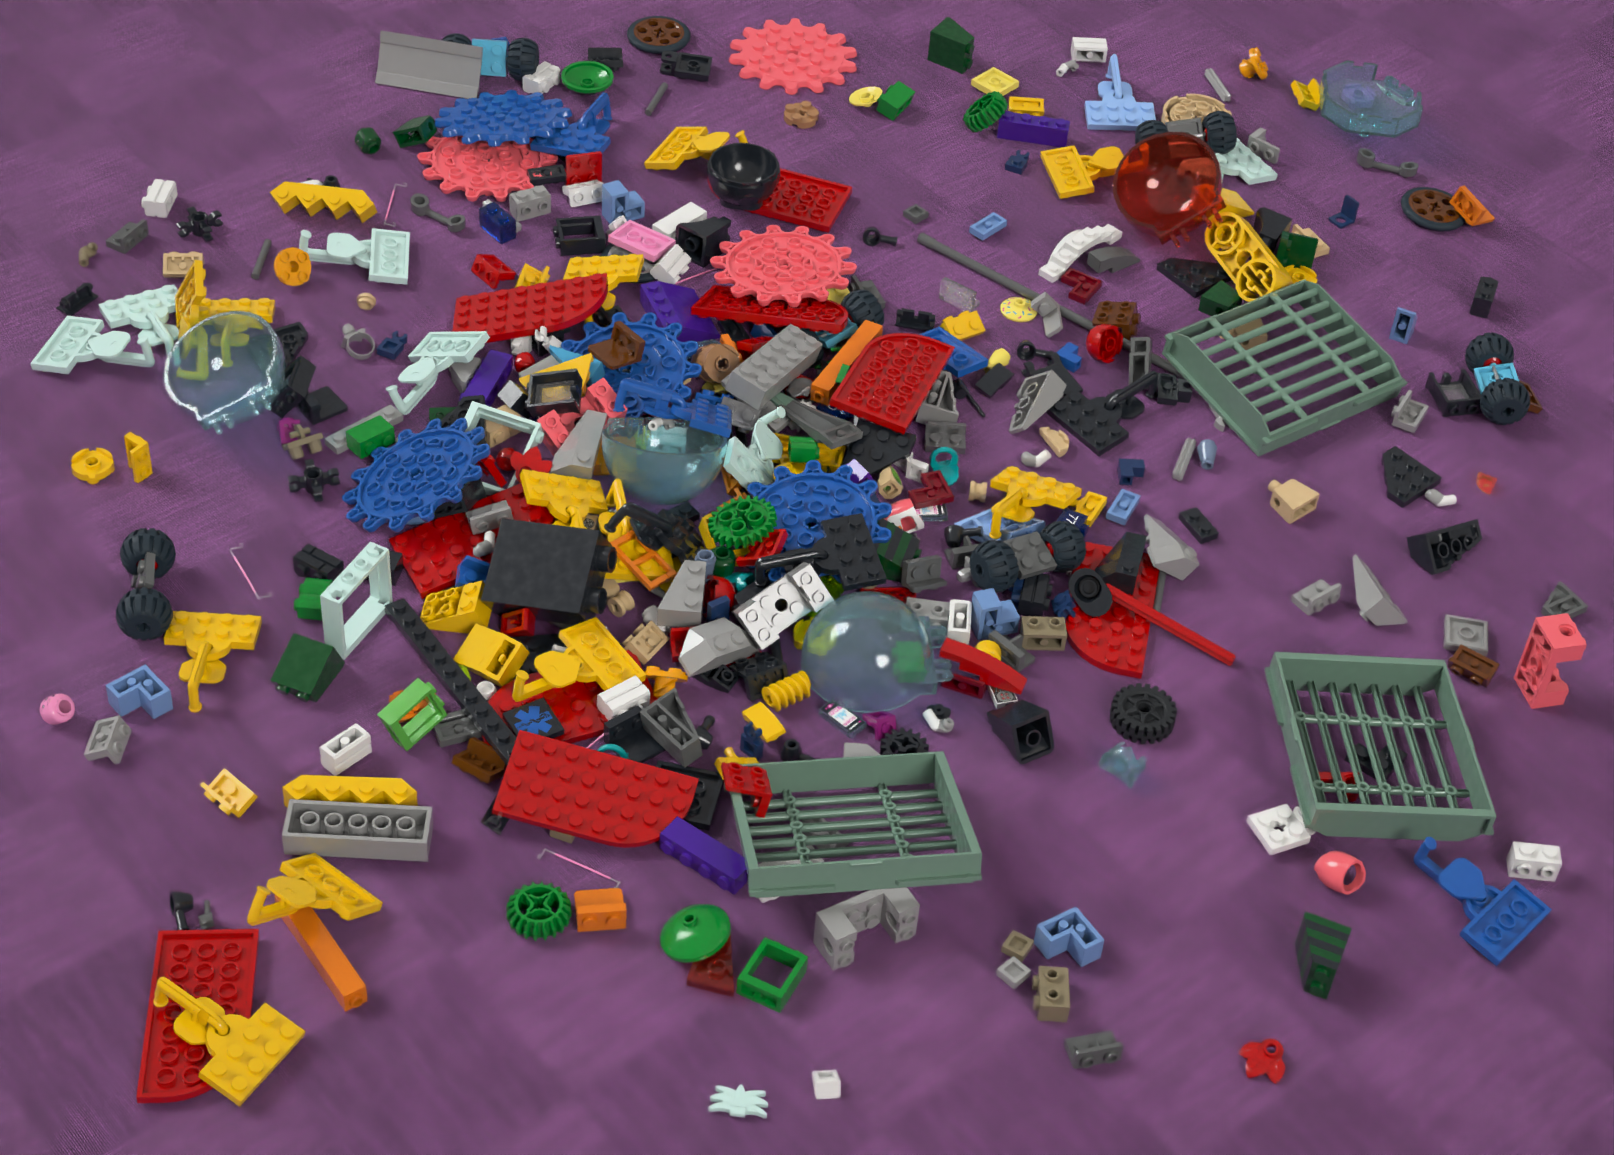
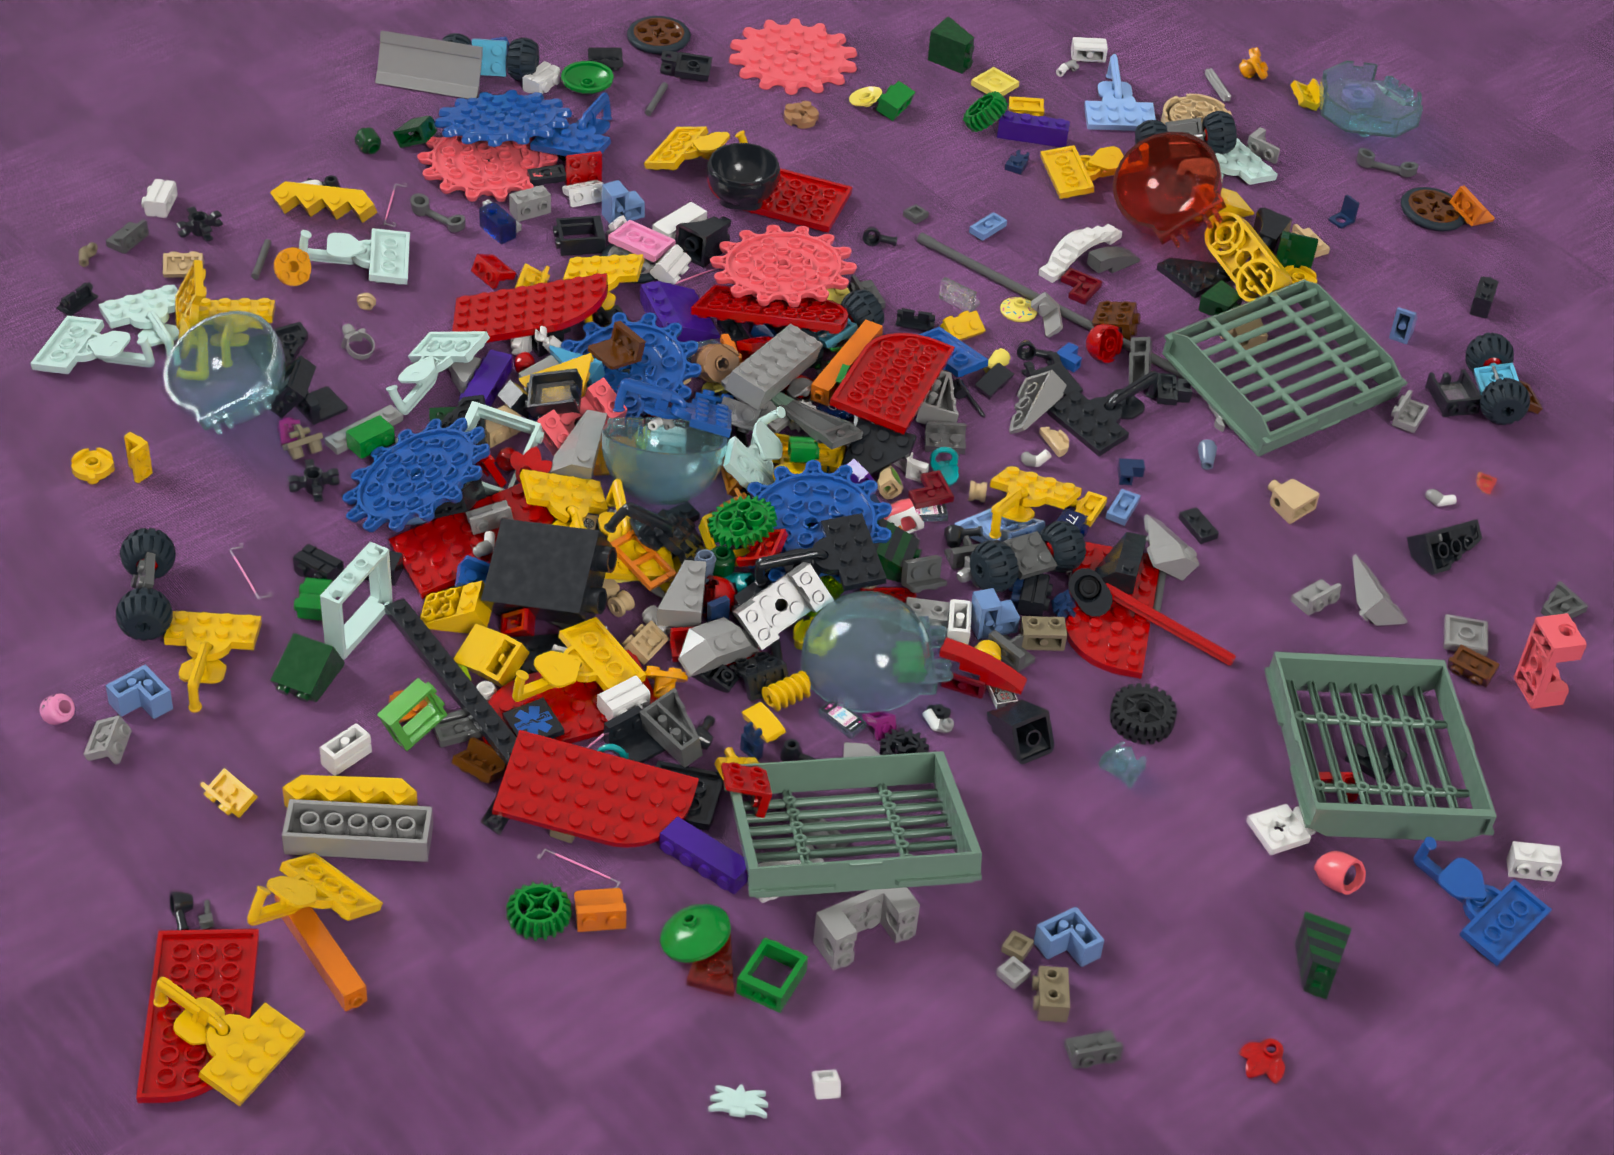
(392, 347): dark blue plate -> none
(1184, 459): light grey axle -> none
(1406, 477): black plate -> none

